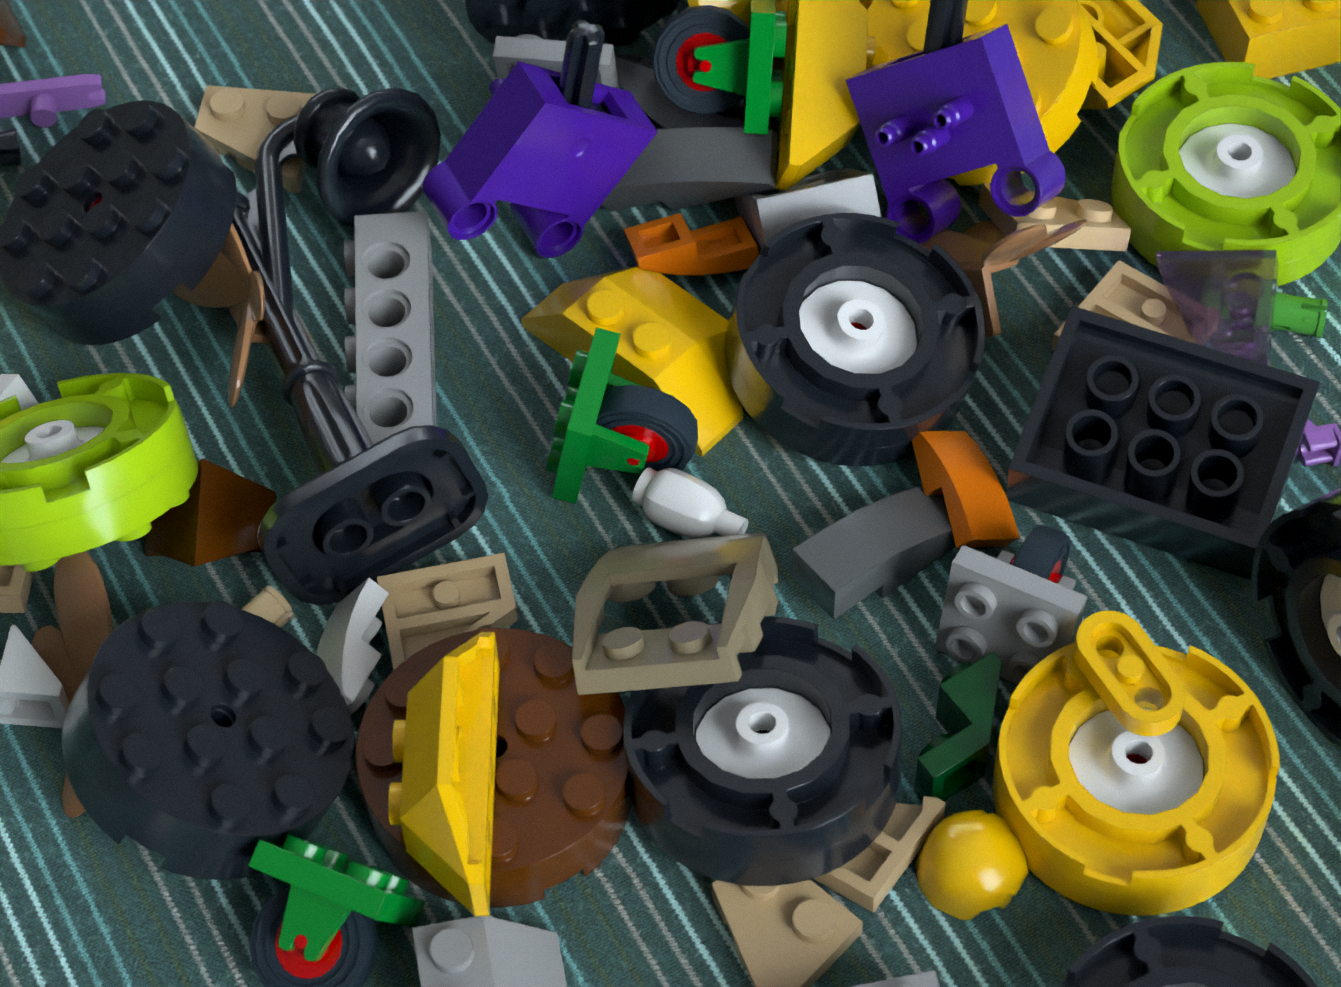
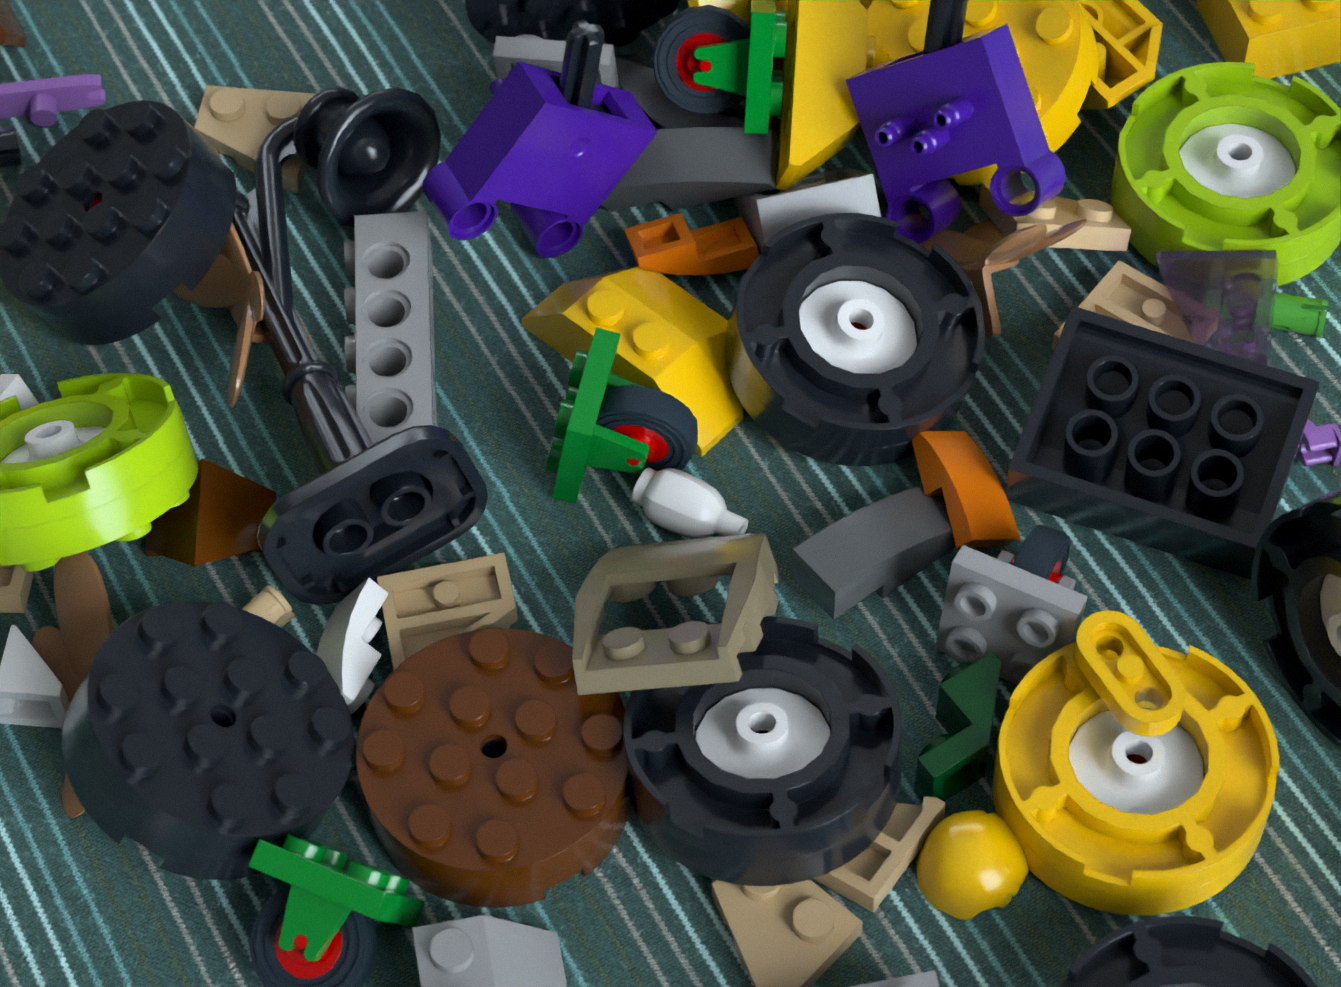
(450, 770): yellow wedge -> none

